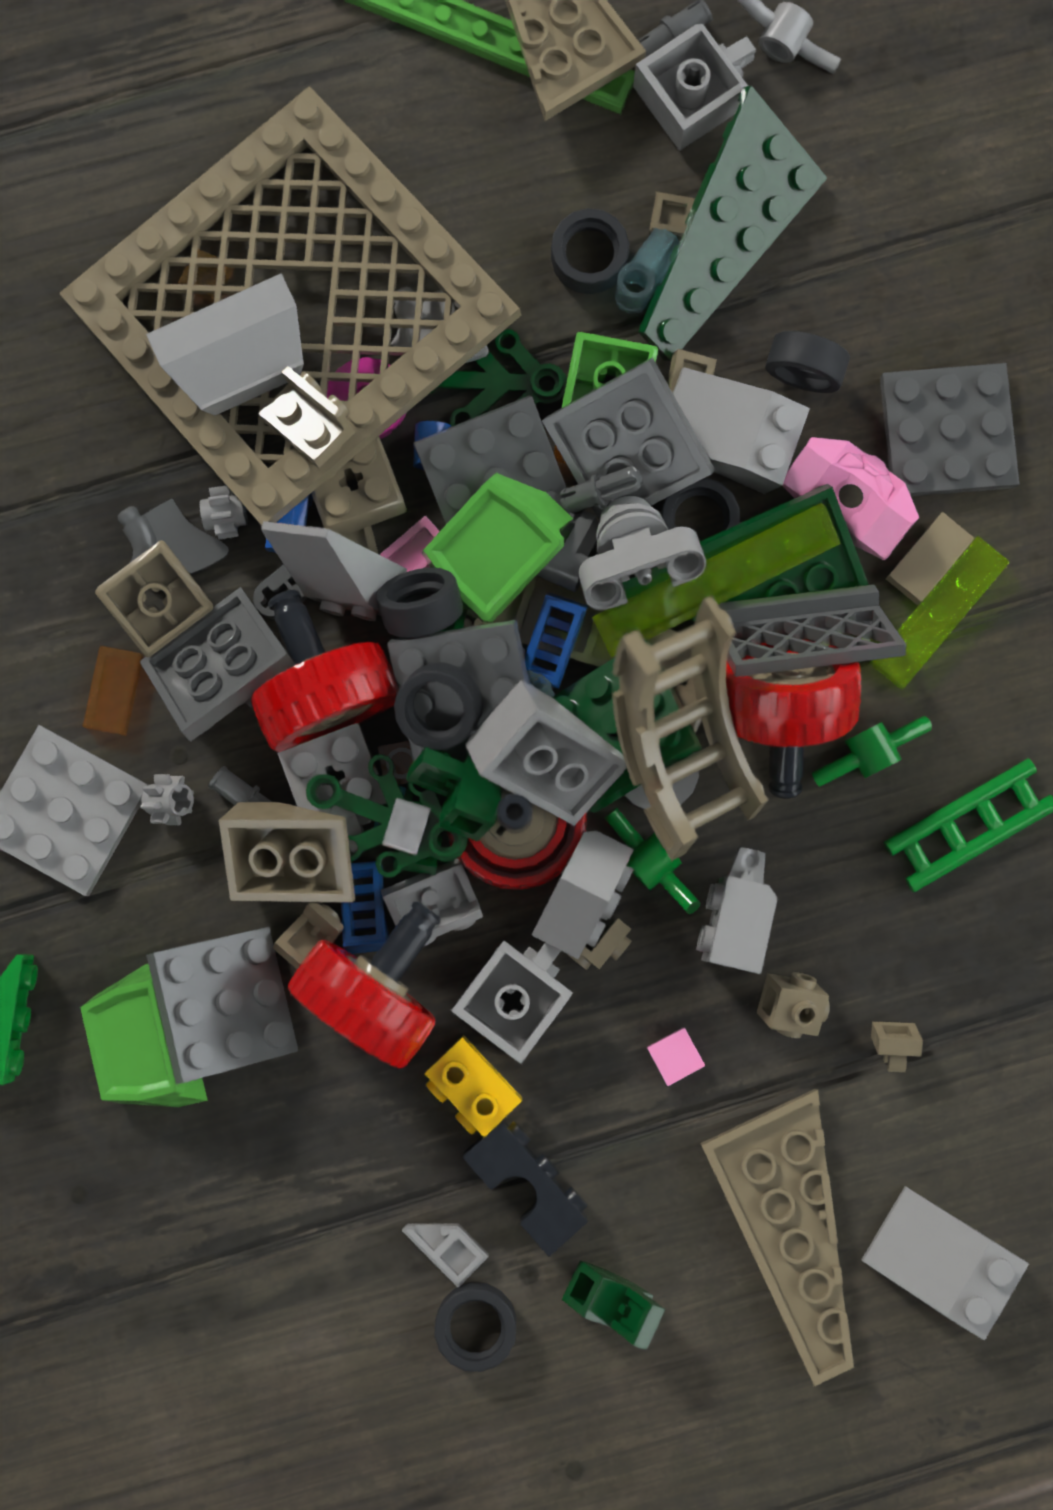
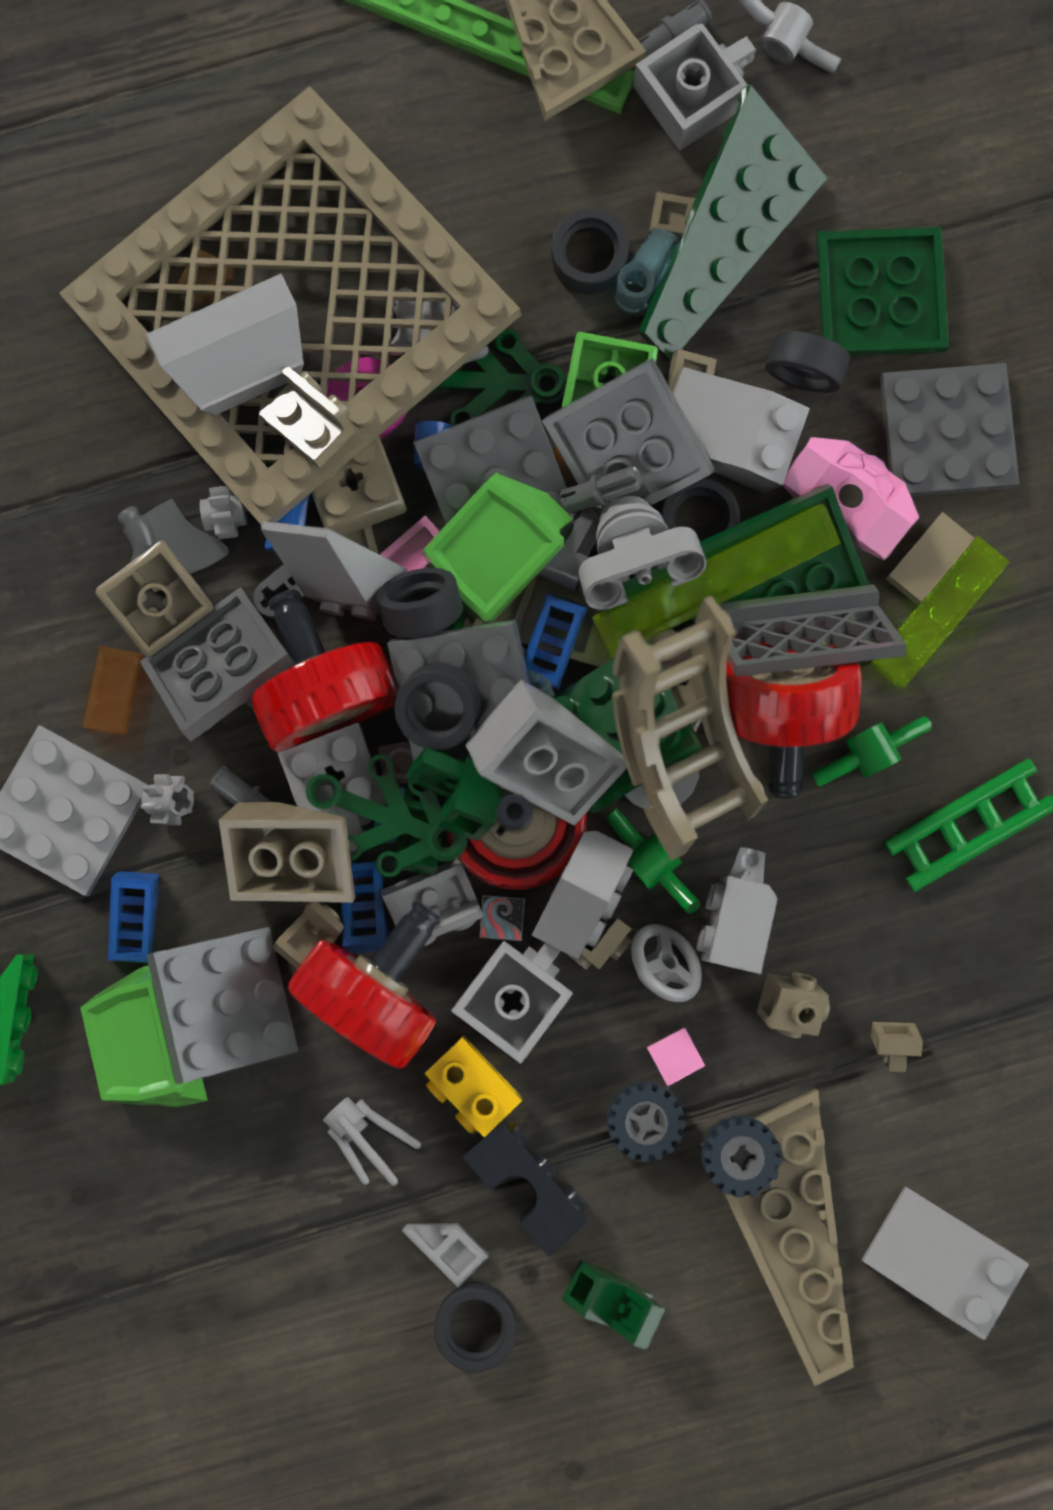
(132, 880): none -> blue slope
(346, 1125): none -> light grey plant
(406, 826): flat silver piece -> none
(502, 918): none -> tile
(659, 1128): none -> black wheel
(663, 966): none -> light grey piece
(726, 1142): none -> black wheel
(883, 290): none -> dark green plate

